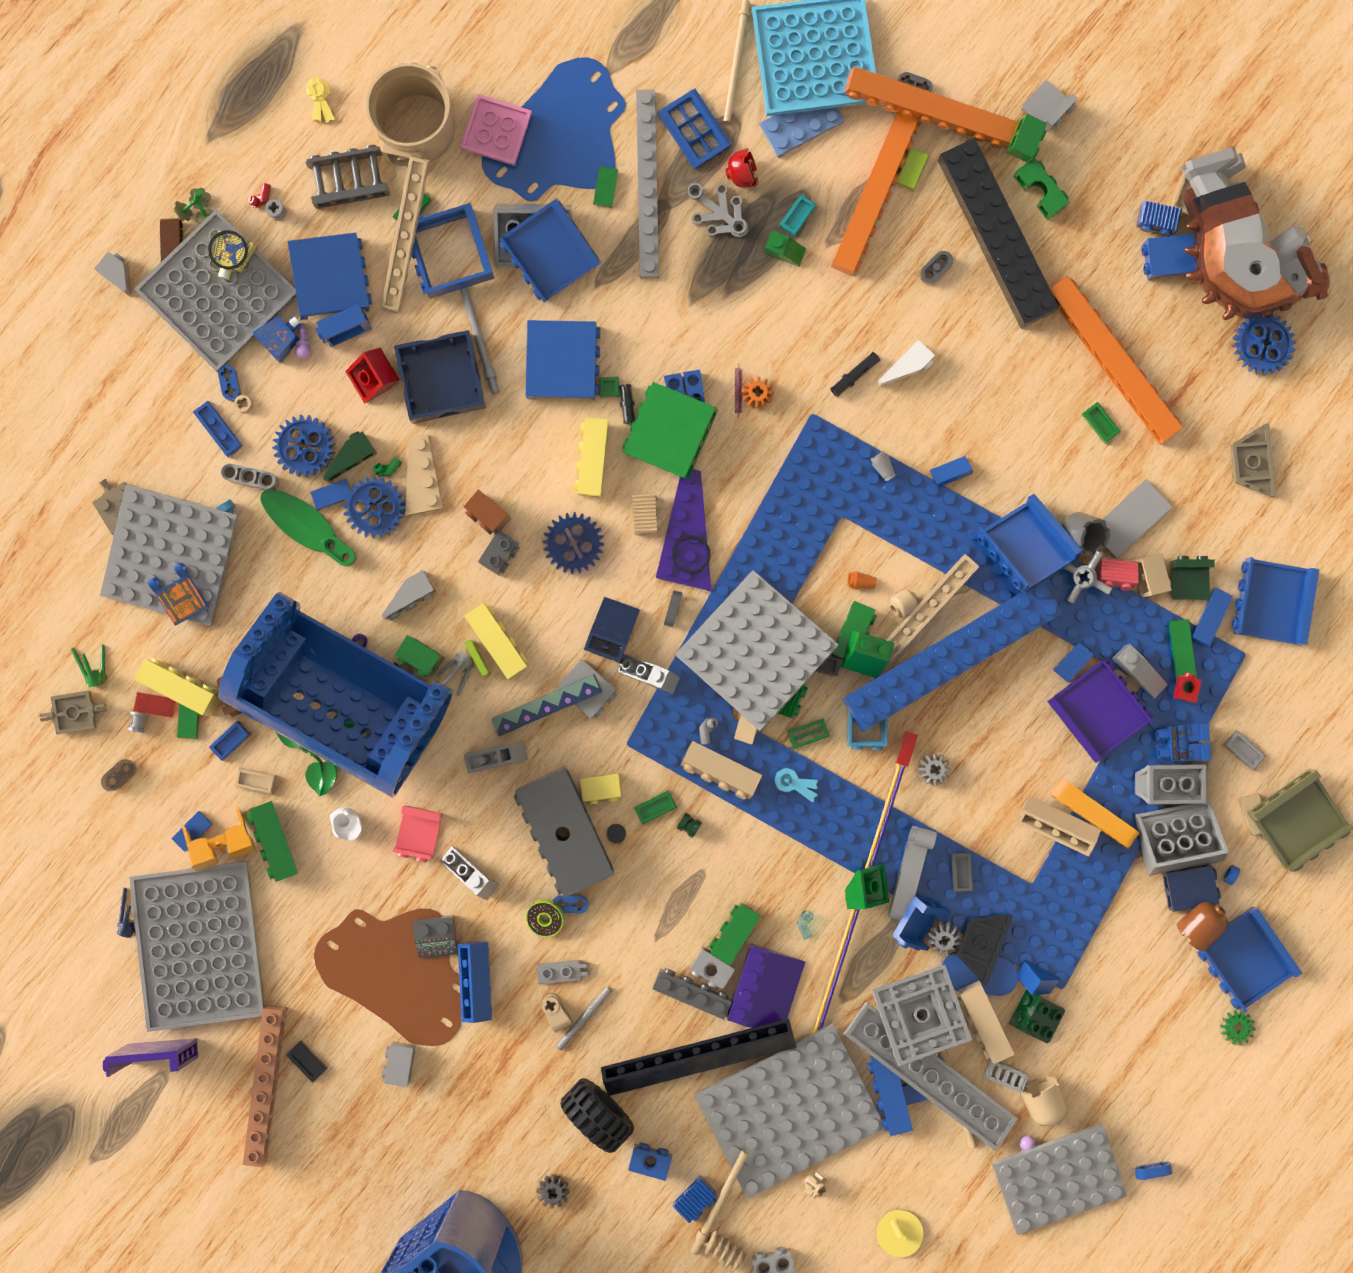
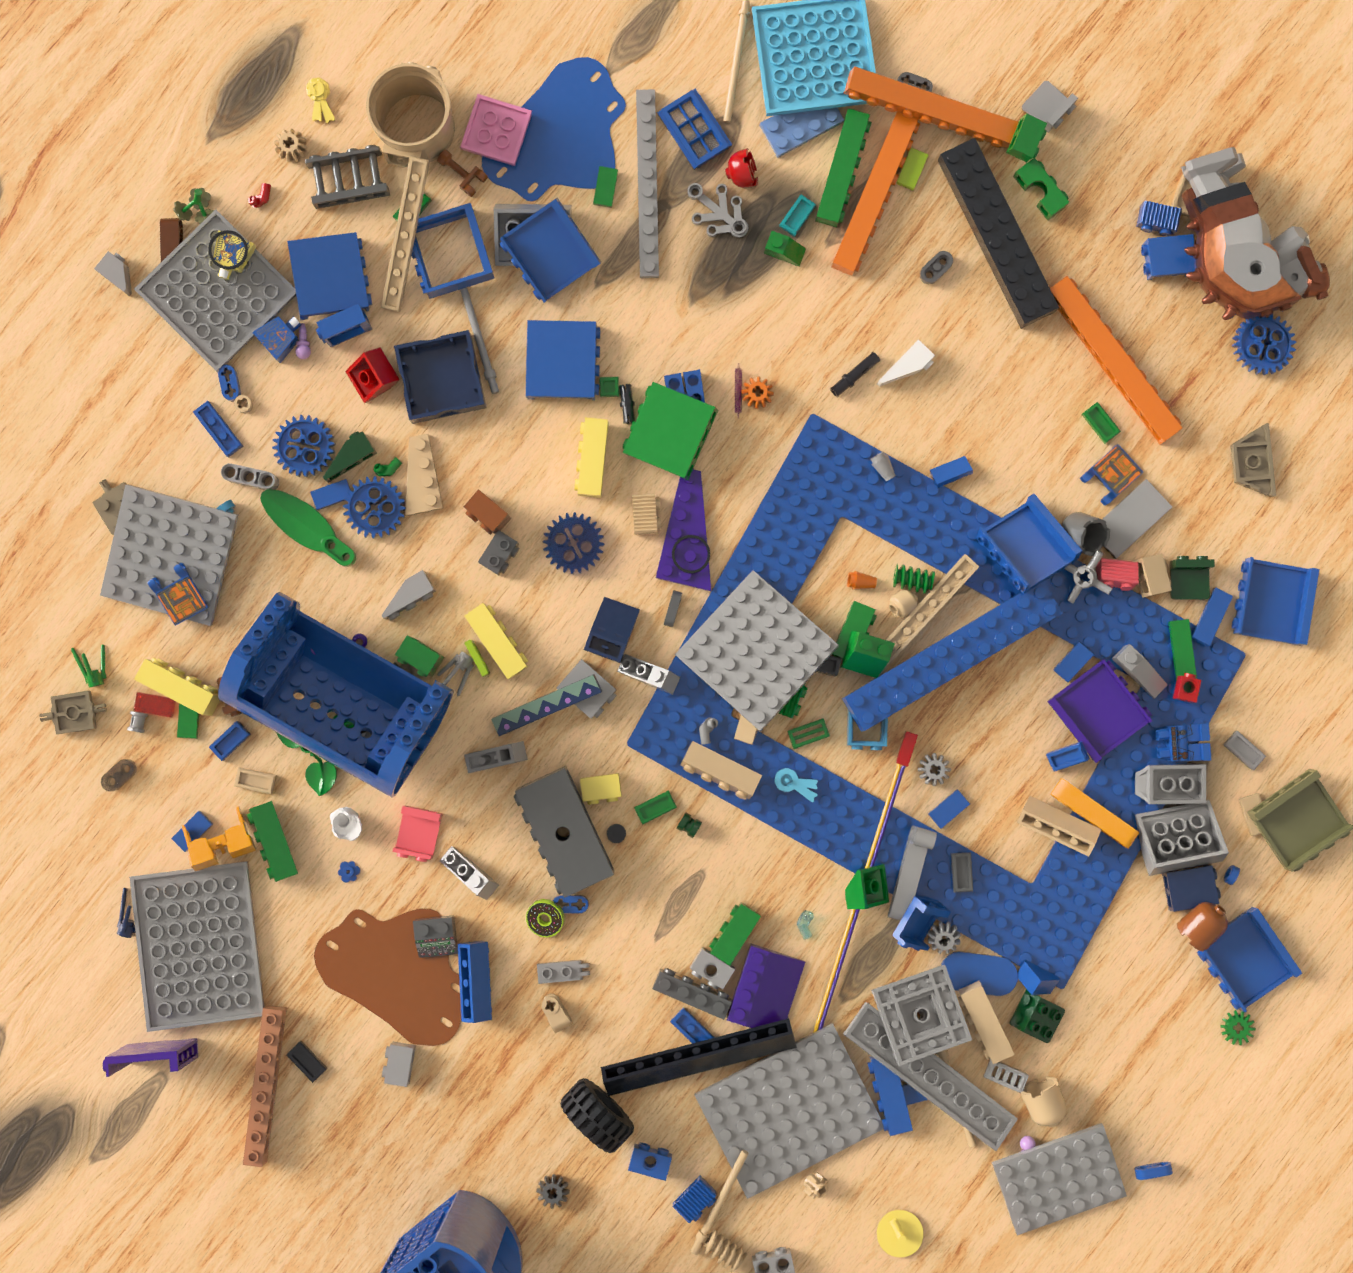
(271, 206): light grey bush -> none
(286, 140): none -> tan gear
(354, 870): none -> blue plant
(445, 159): none -> dark orange bar
(584, 1017): light grey bar -> none
(690, 1027): none -> blue tile
(842, 168): none -> green brick
(913, 578): none -> green piece
(948, 809): none -> blue tile
(982, 943): black wing -> none
(1067, 756): none -> blue tile
(1115, 471): none -> flag

